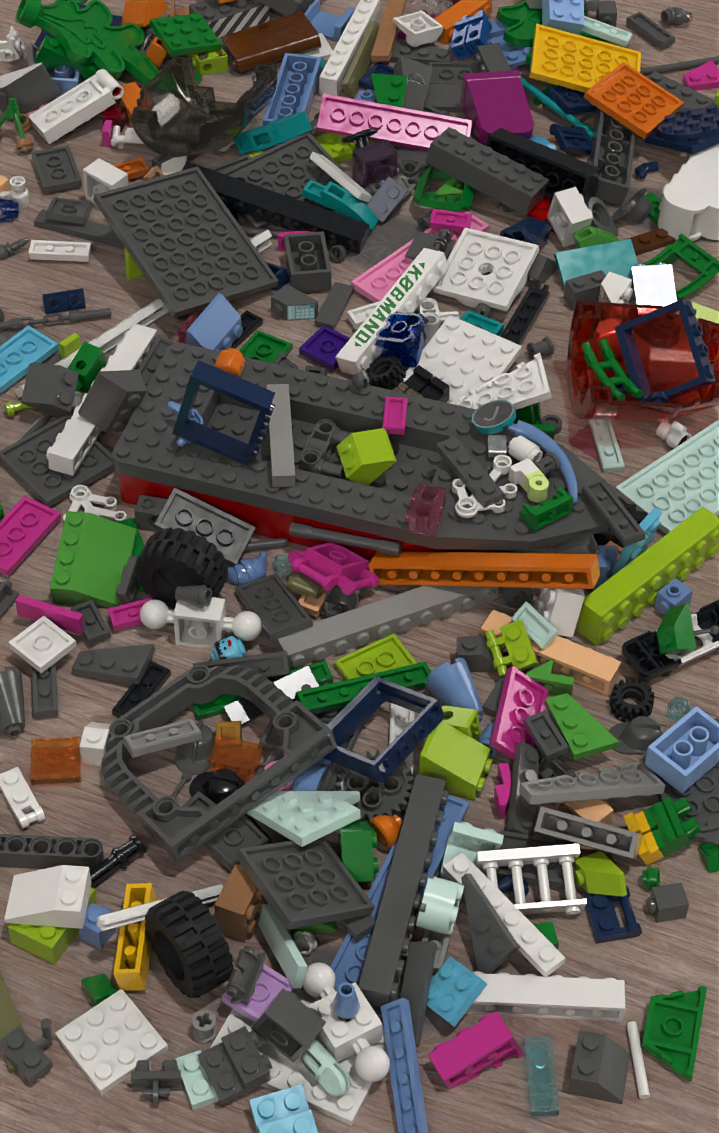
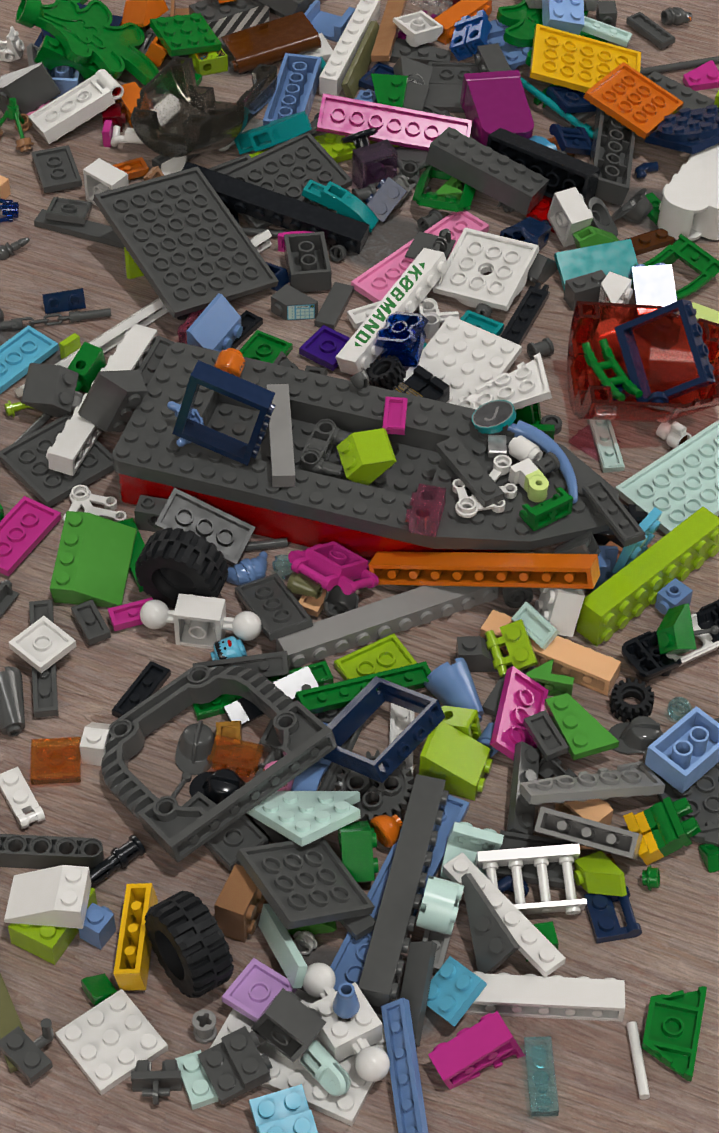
(18, 192): white piece -> none
(60, 250): white plate -> none
(62, 617): dark pink tile -> none
(114, 664): dark grey wing -> none
(129, 584): dark grey plate -> none
(137, 913): white axle -> none
(162, 738): light grey tile -> none
(194, 595): dark grey cone -> none
(242, 984): dark grey hinge -> none
(342, 178): white tile -> none
(381, 546): dark grey piece -> none
(450, 220): dark pink plate -> none
(502, 791): dark pink slope -> none
(599, 1068): dark grey slope -> none
(668, 902): dark grey brick -> none

